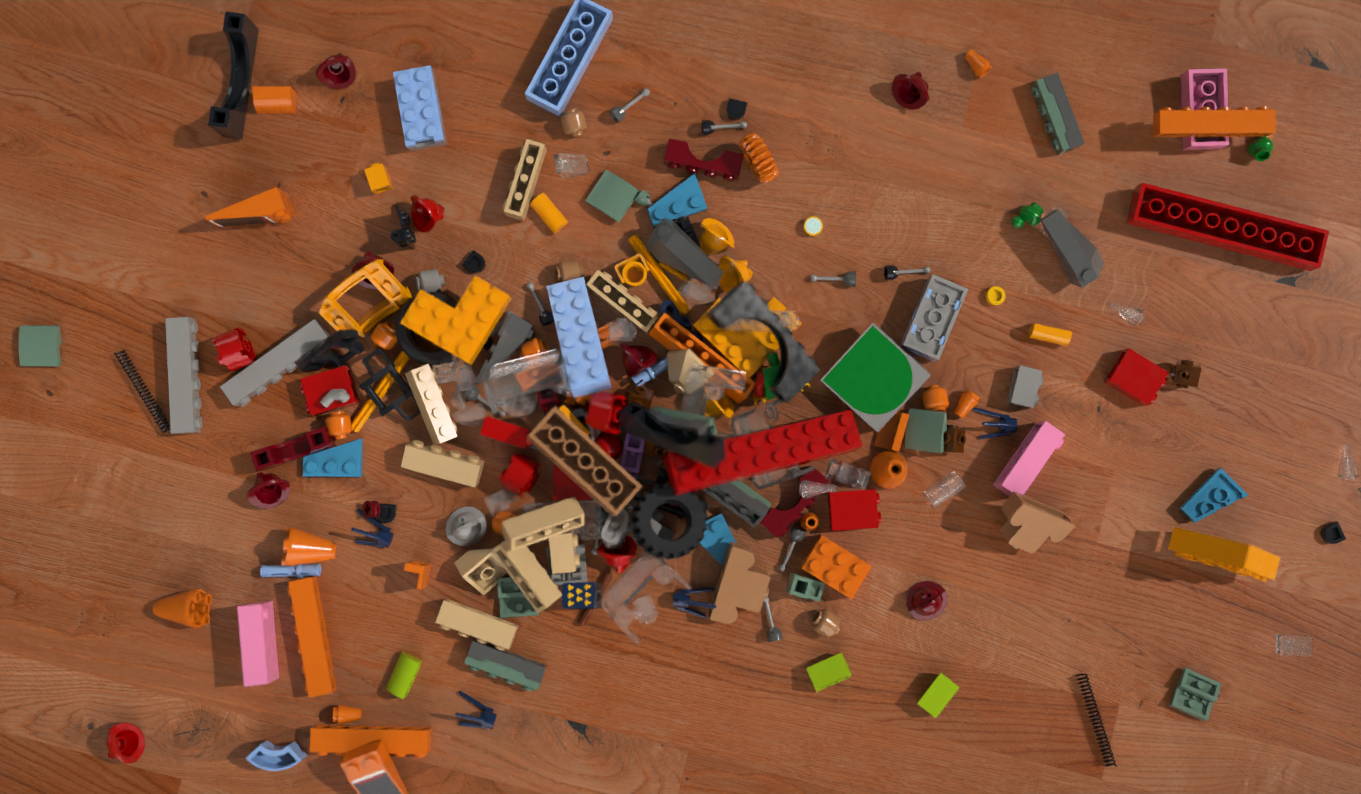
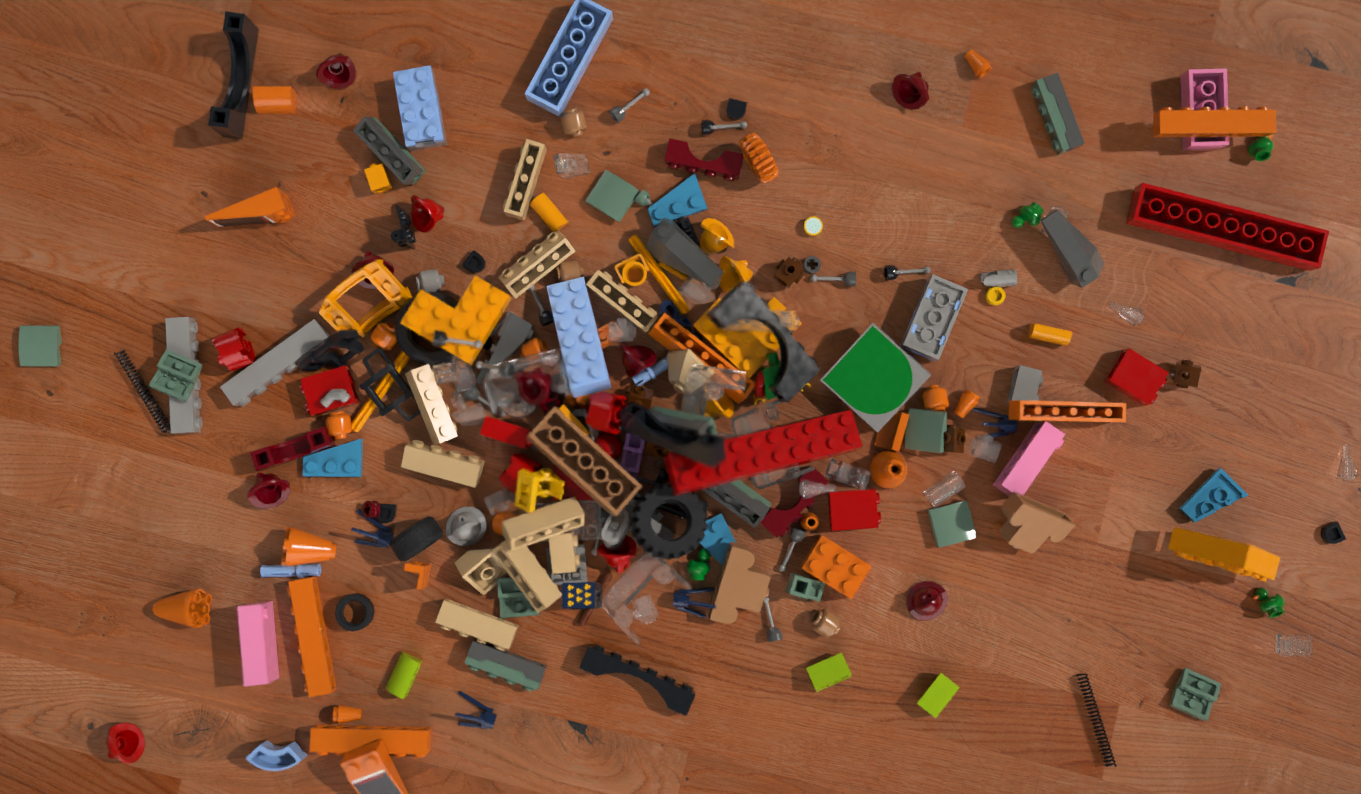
(176, 376): none -> sand green slope
(339, 614): none -> black tyre
(389, 150): none -> dark grey piece
(416, 538): none -> black tyre
(441, 339): none -> hinge
(502, 368): none -> dark grey hinge
(533, 385): none -> dark red helmet
(536, 263): none -> tan brick
(540, 483): none -> yellow tile
(600, 662): none -> black arch
(700, 568): none -> green animal
(784, 276): none -> reddish brown brick
(815, 260): none -> dark grey bush
(952, 524): none -> sand green slope
(985, 447): none -> clear brick
(999, 278): none -> light grey hinge
(1067, 411): none -> orange brick
(1271, 605): none -> green animal

